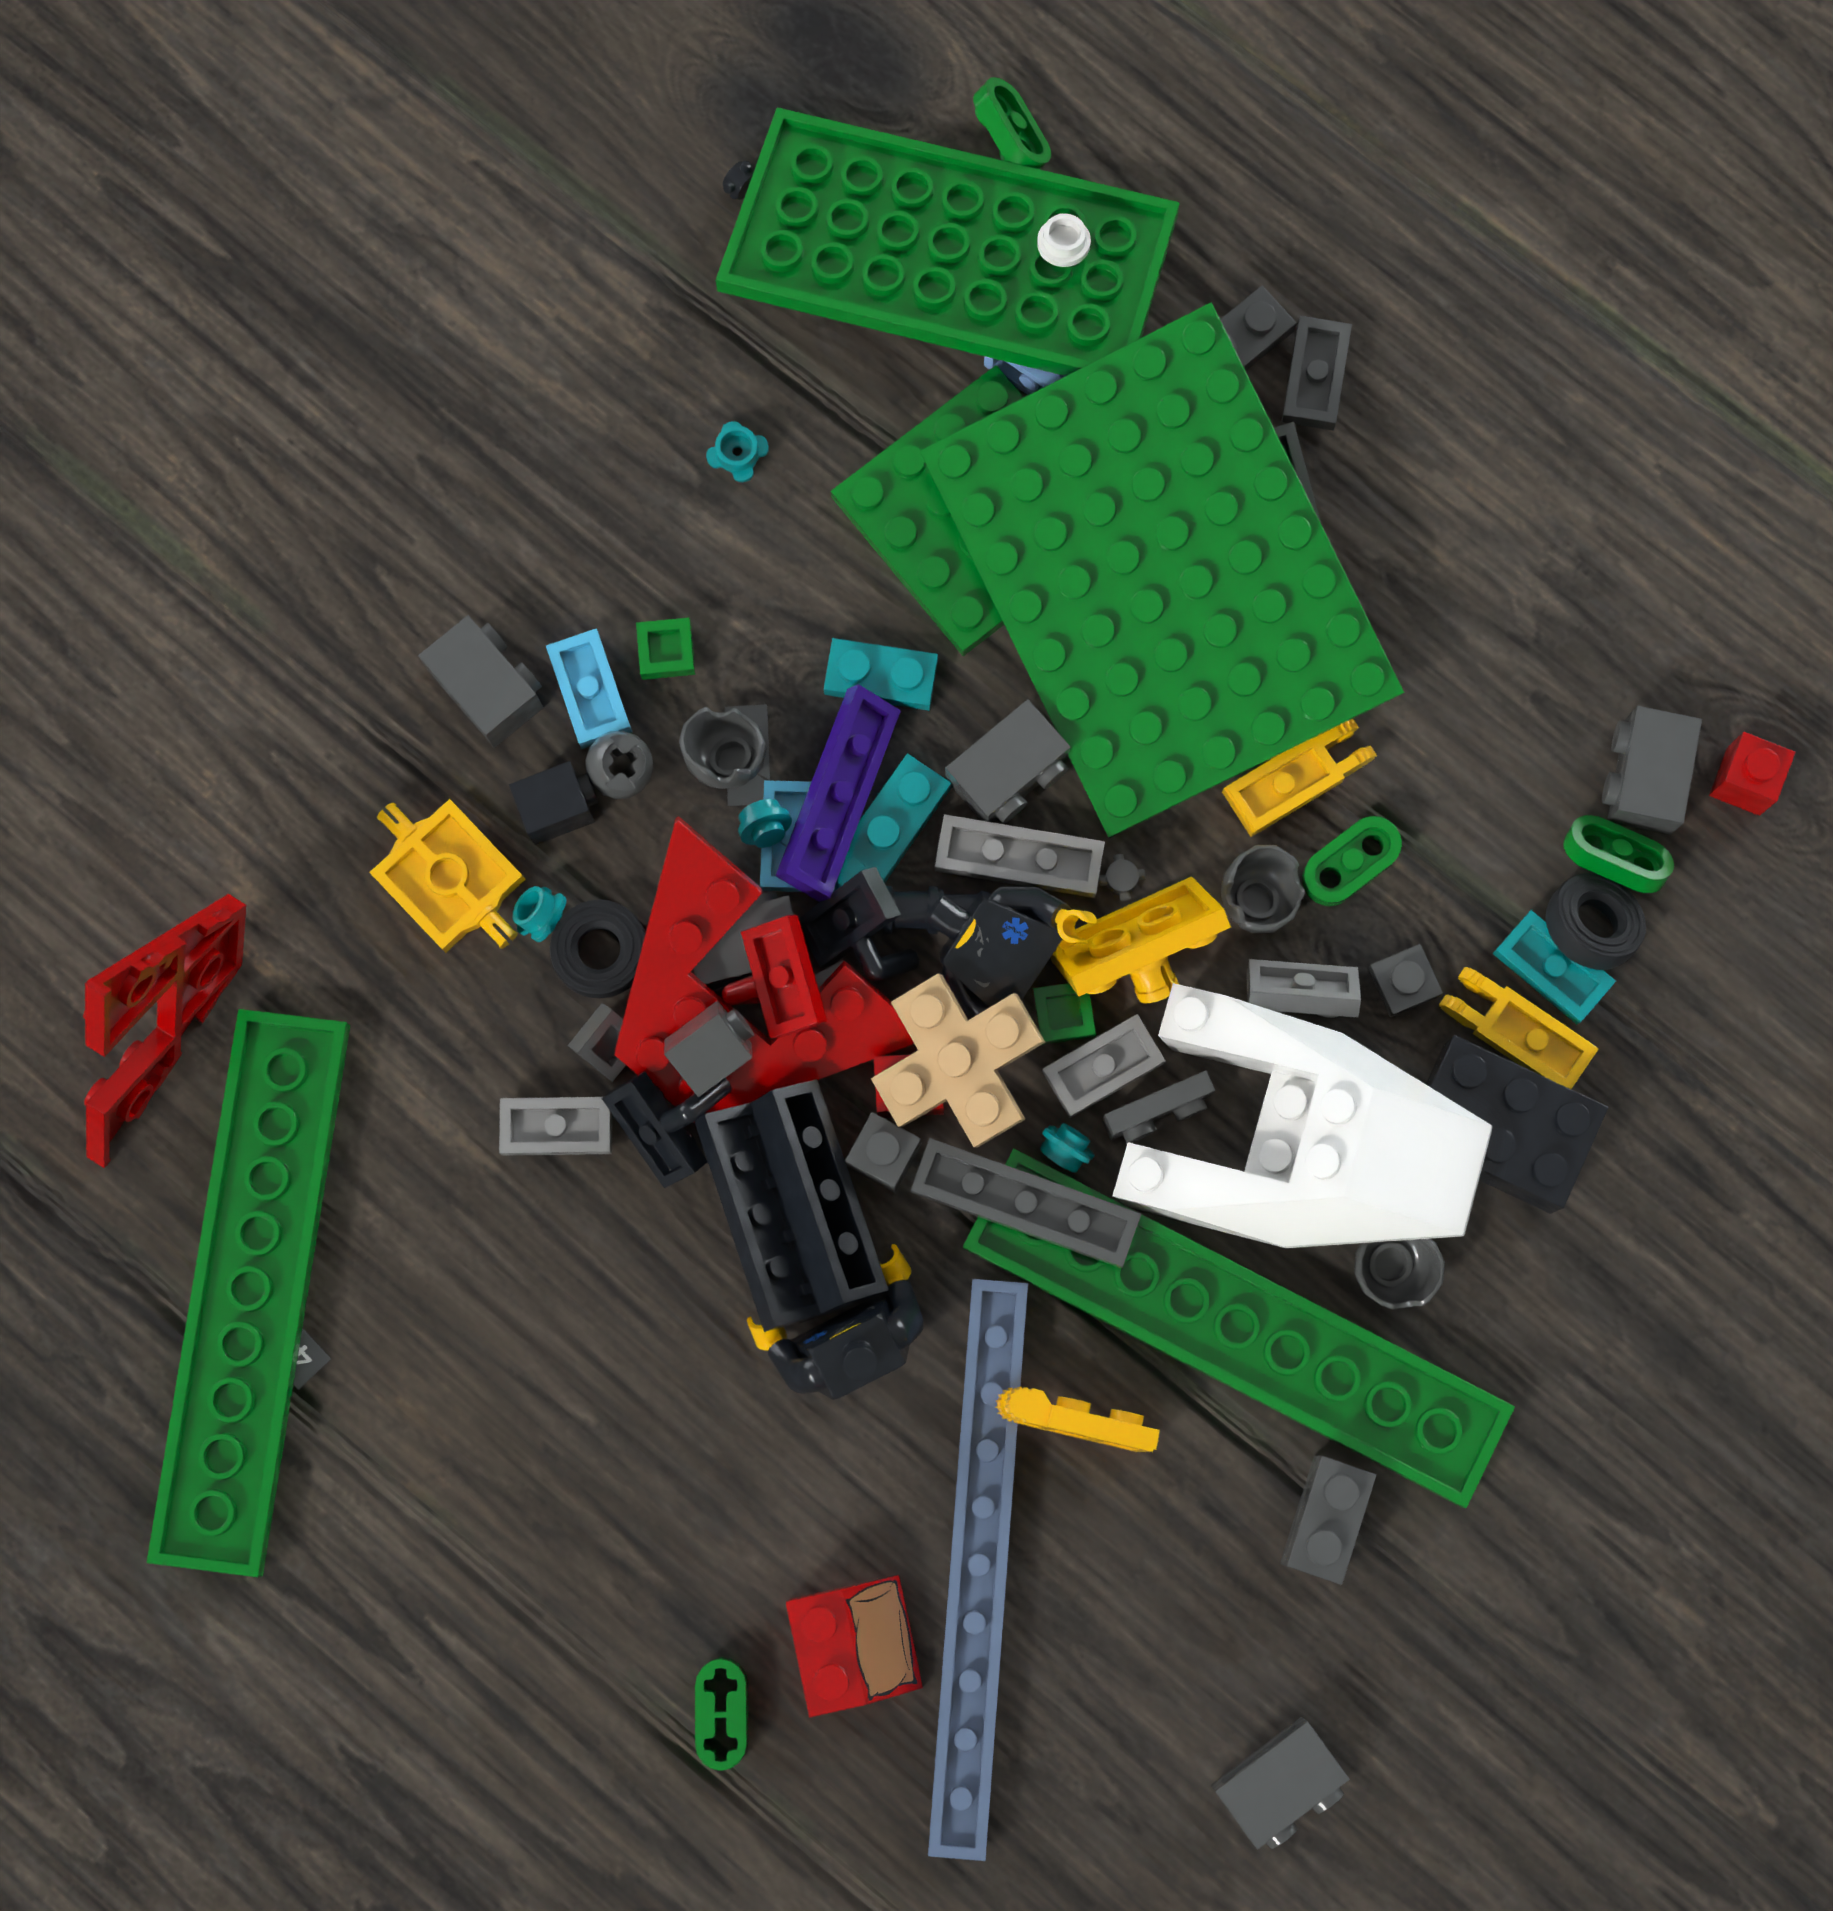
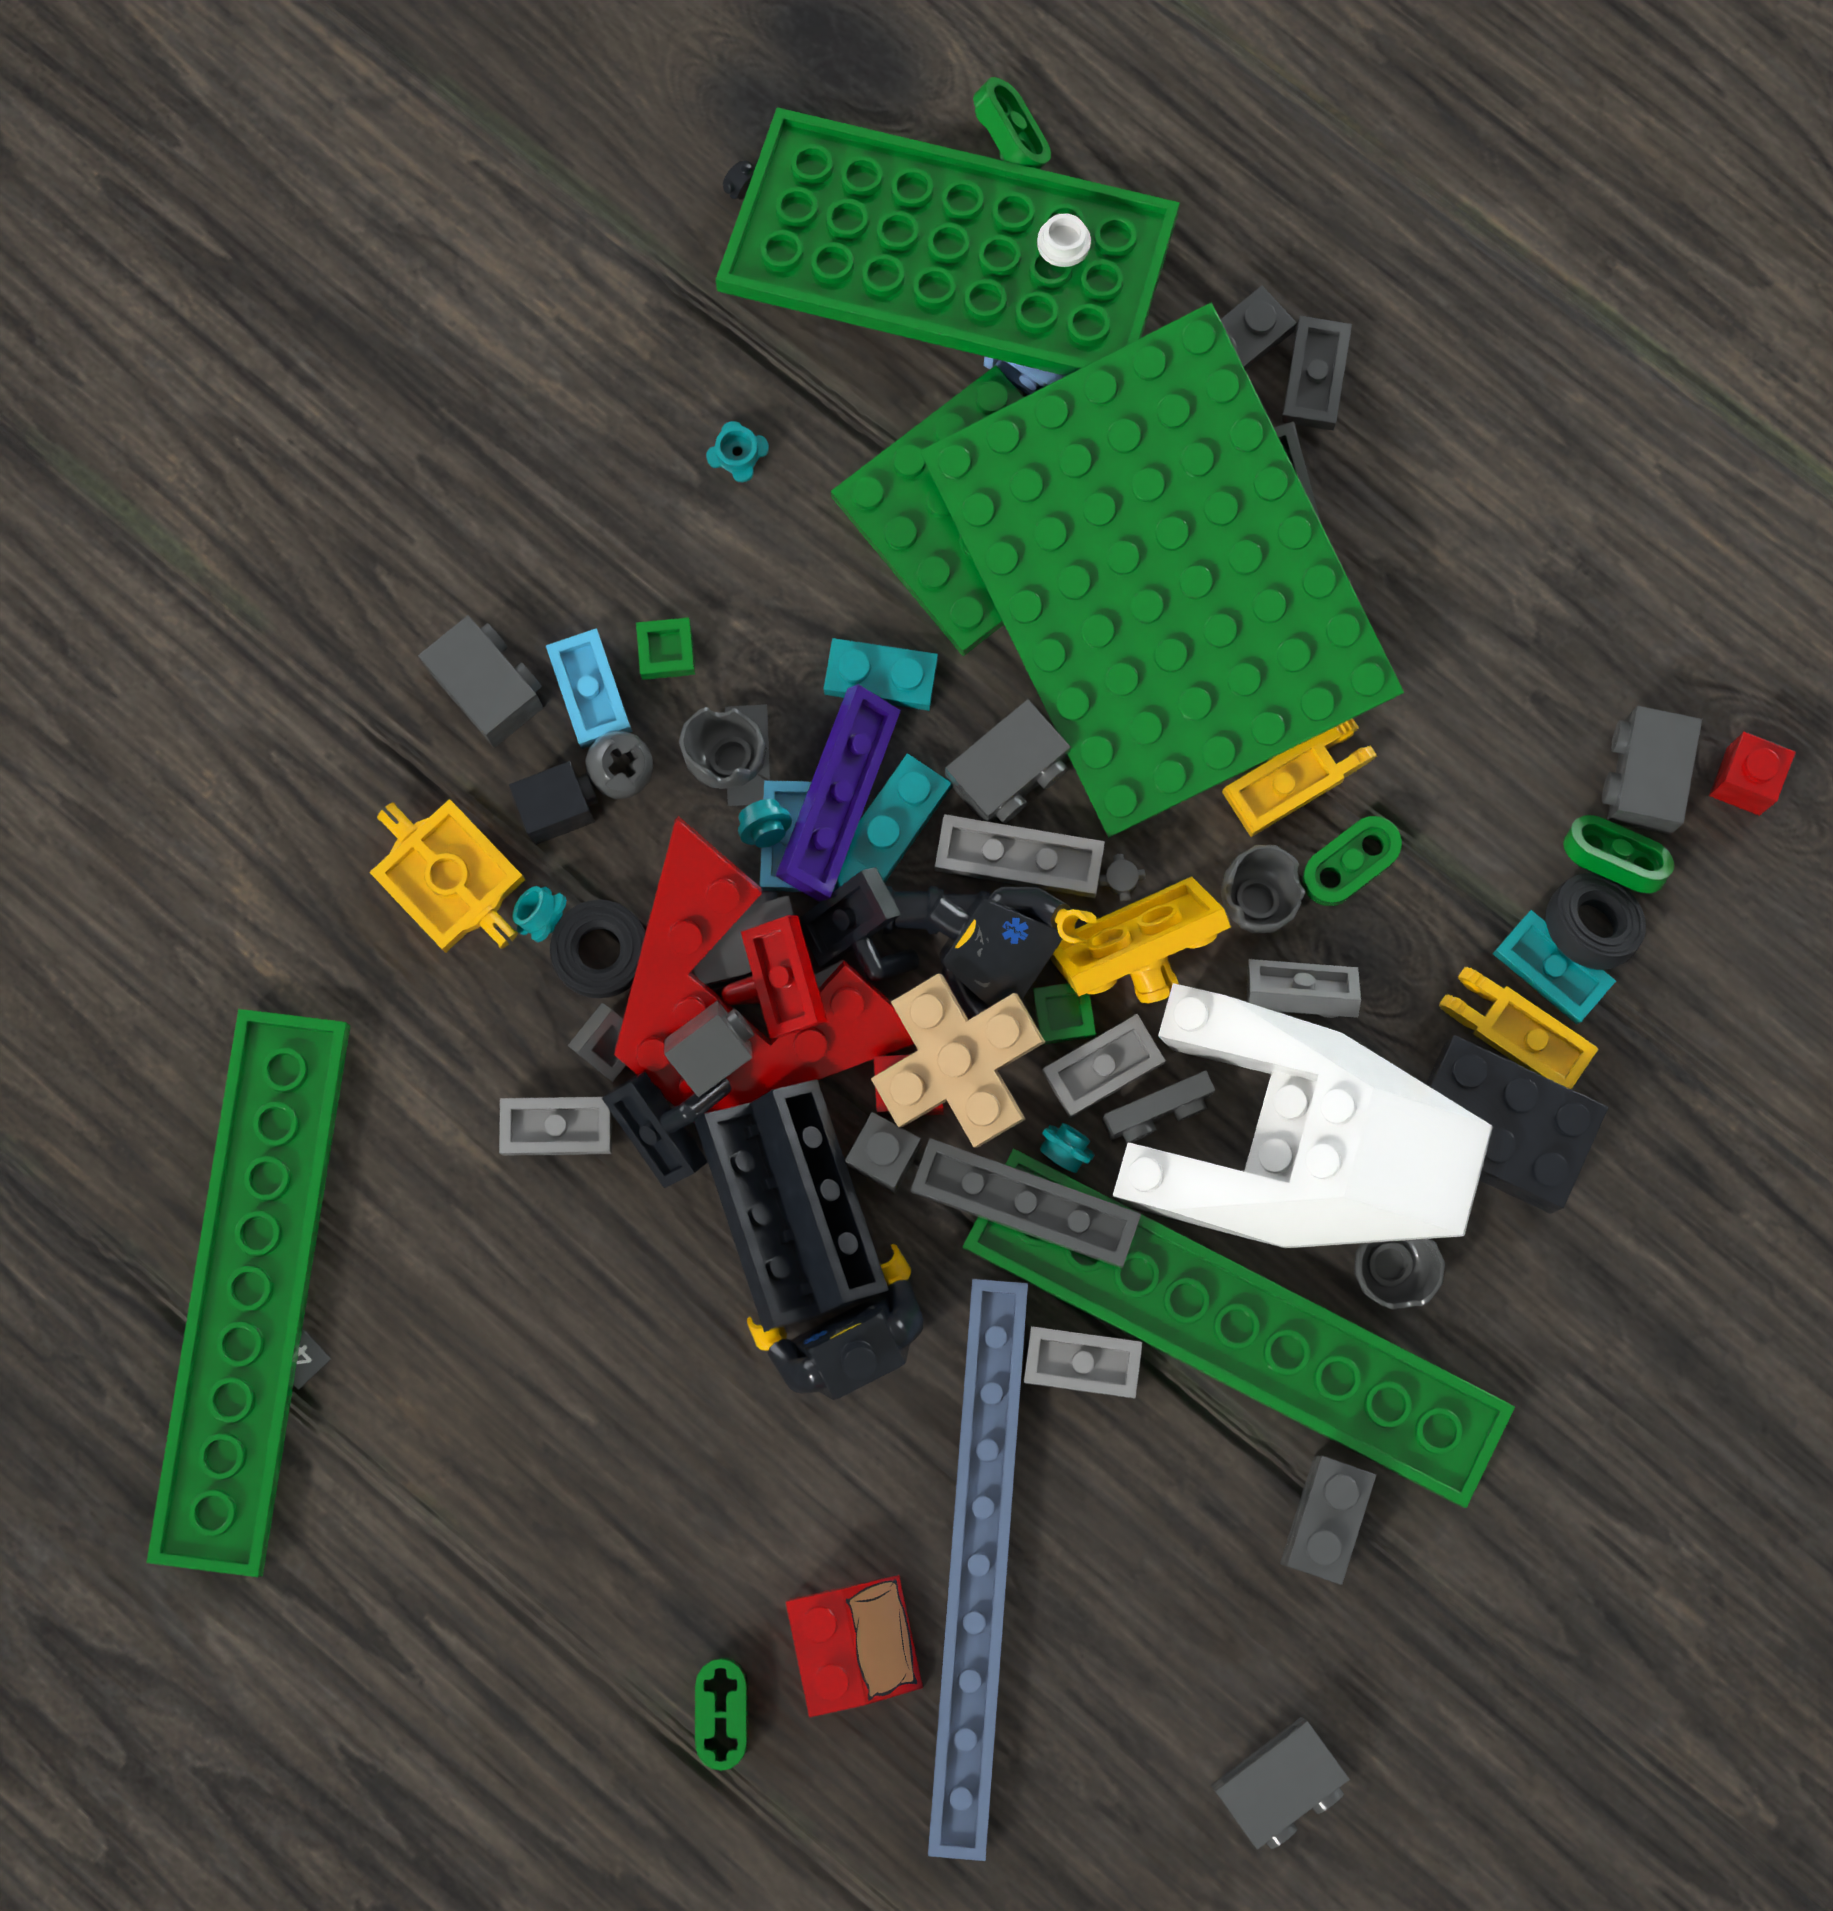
(185, 976): red wing -> none
(1073, 1419): yellow hinge -> none
(1083, 1362): none -> light grey plate
(1405, 980): dark grey plate -> none

